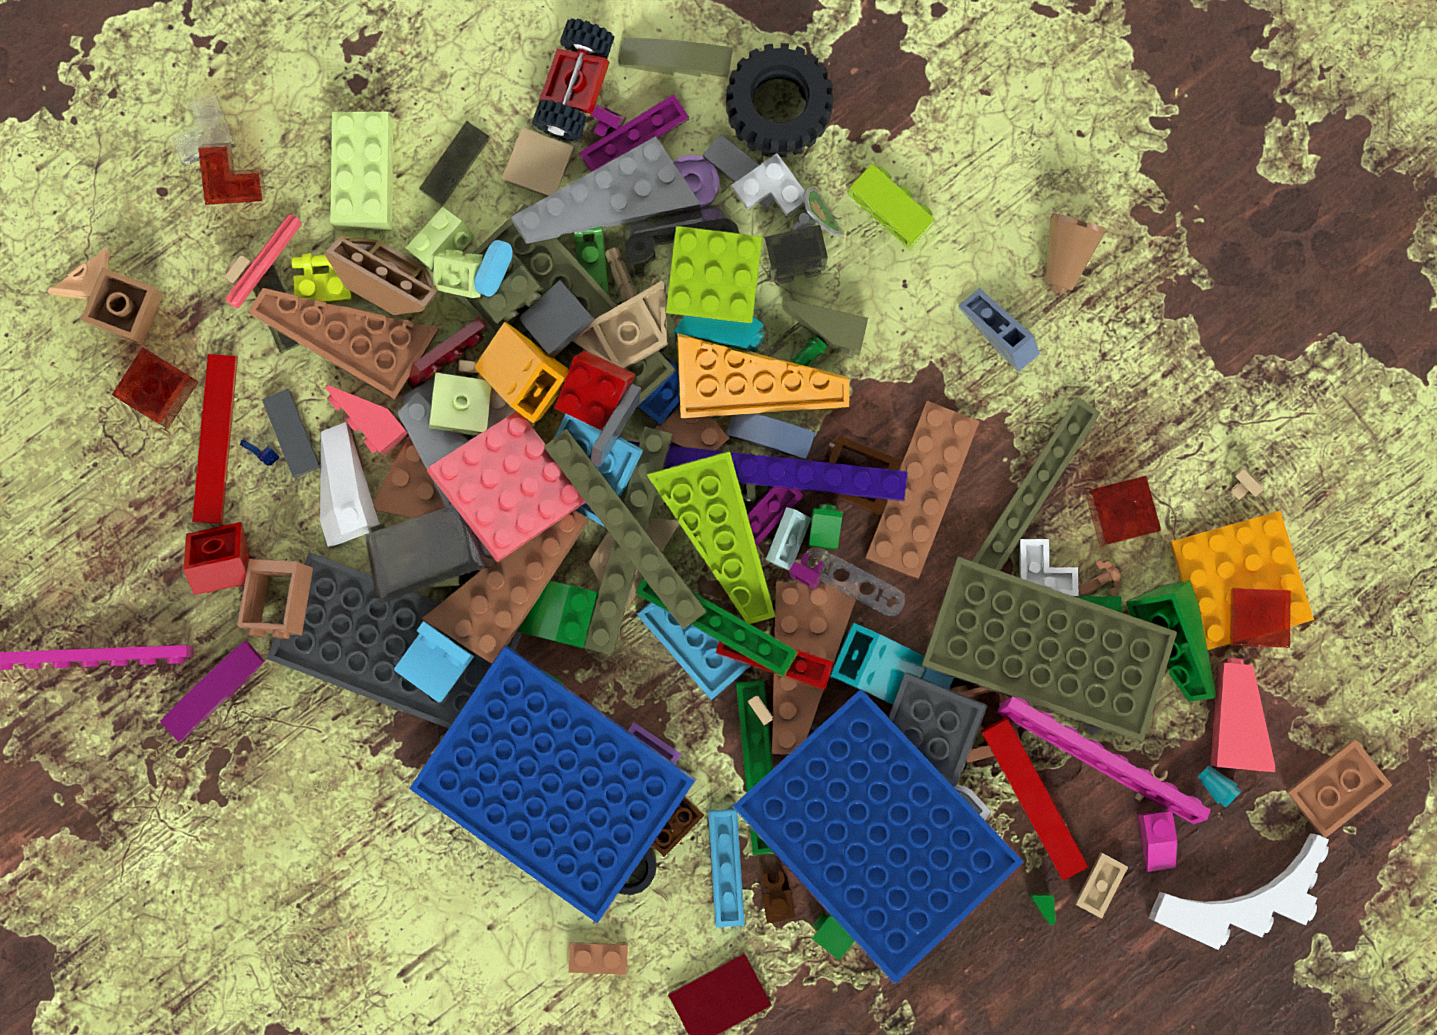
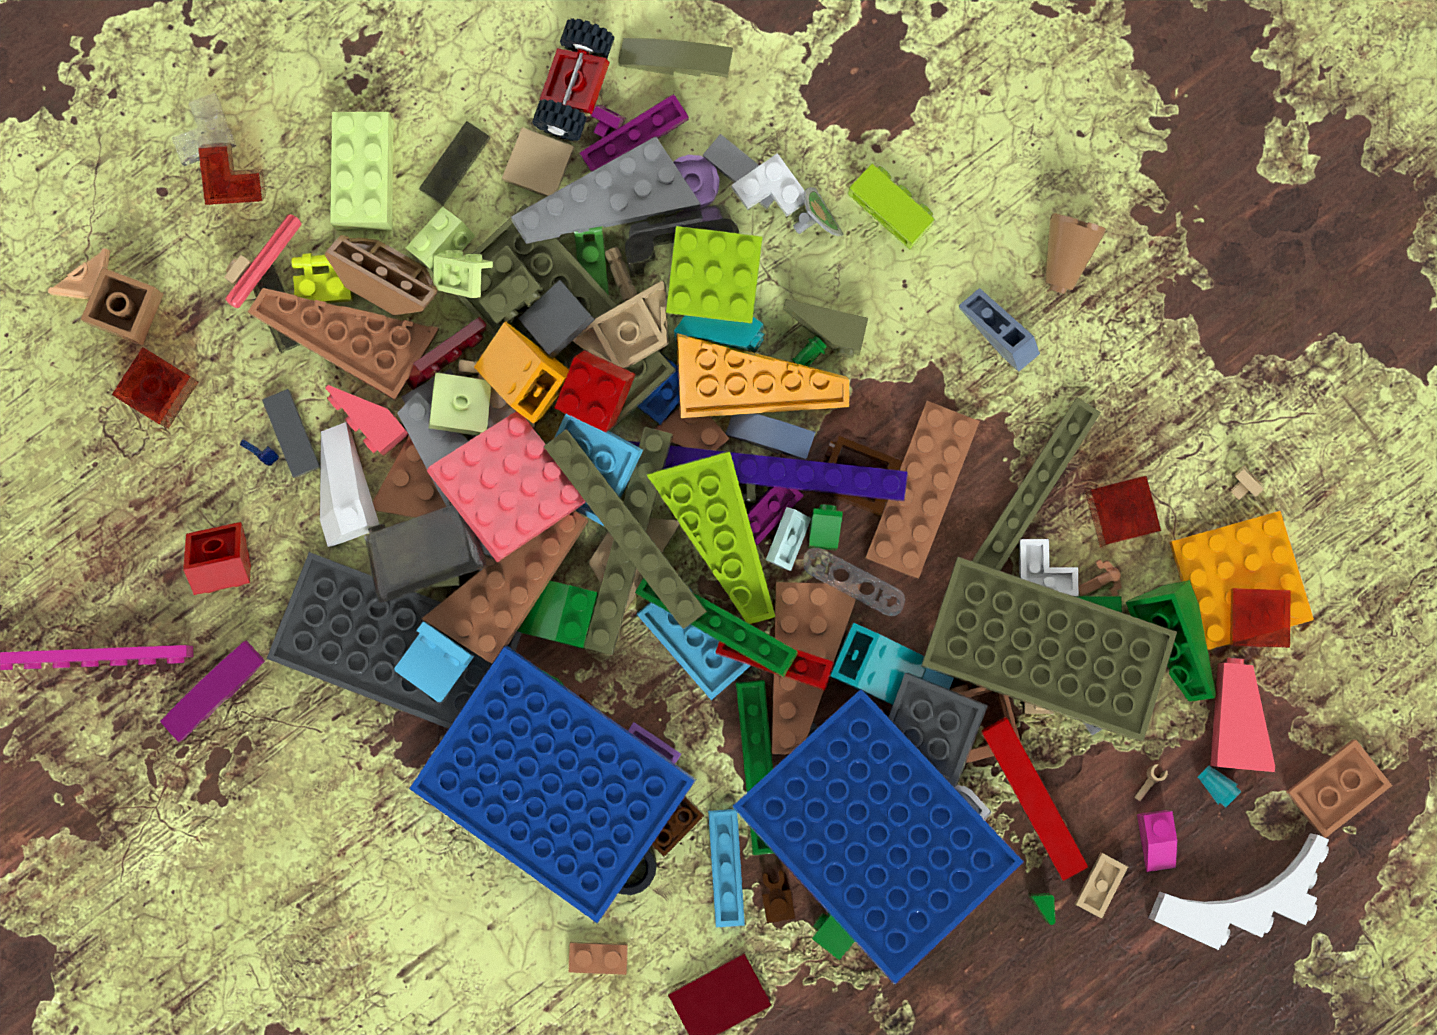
(215, 439): red tile -> none
(255, 594): nougat window -> none
(493, 268): medium azure tile -> none
(615, 425): dark grey tile -> none
(760, 710): tan tile -> none
(785, 65): black tyre -> none
(795, 254): clear smoke brick -> none
(805, 574): magenta tile -> none
(1111, 764): dark pink plate -> none

